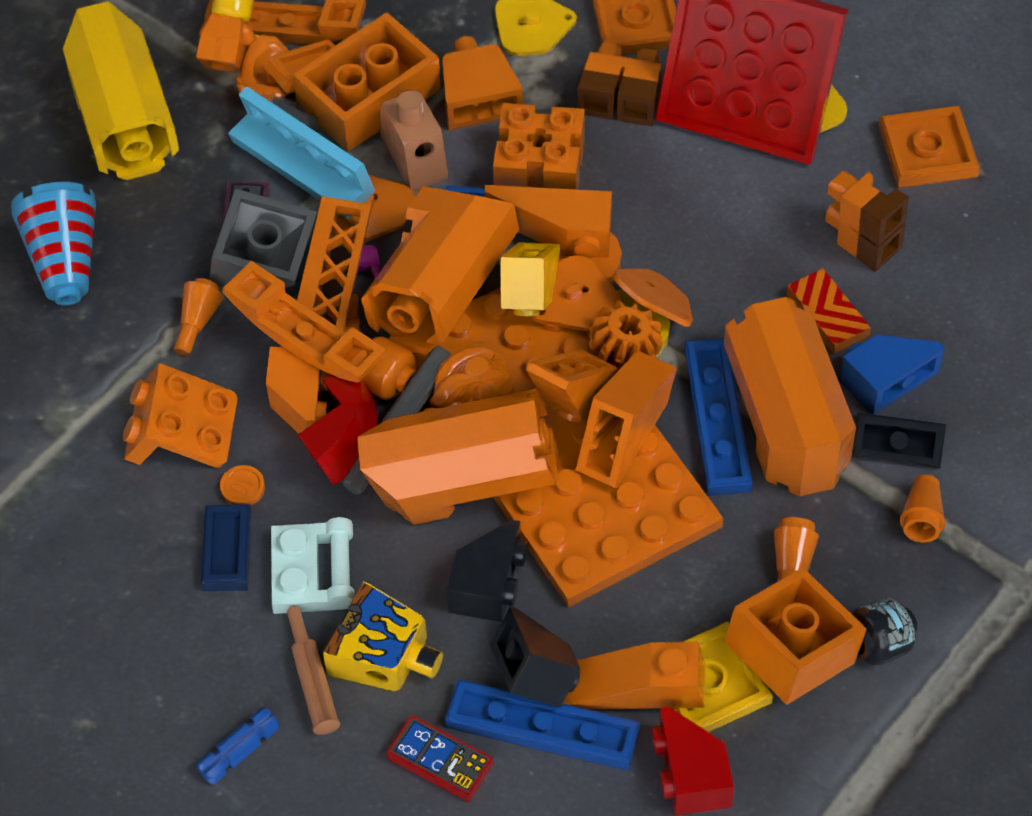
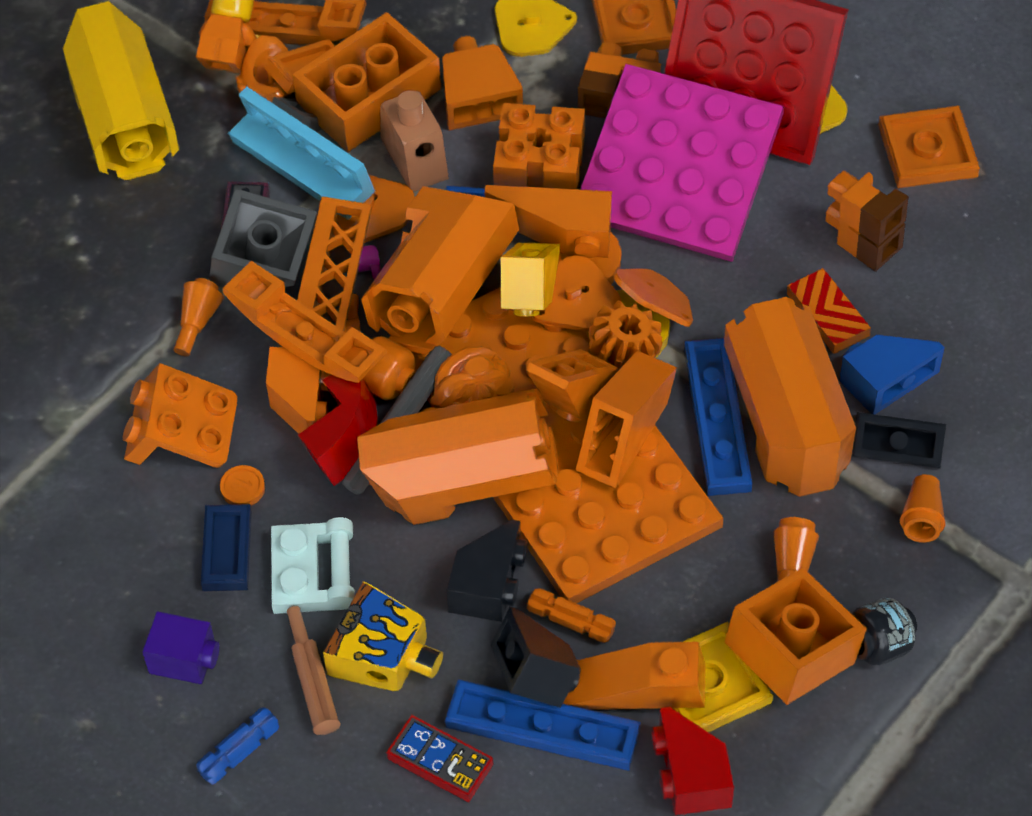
(58, 237): dark azure cone -> none
(180, 648): none -> dark purple brick
(571, 615): none -> orange axle
(682, 160): none -> dark pink plate

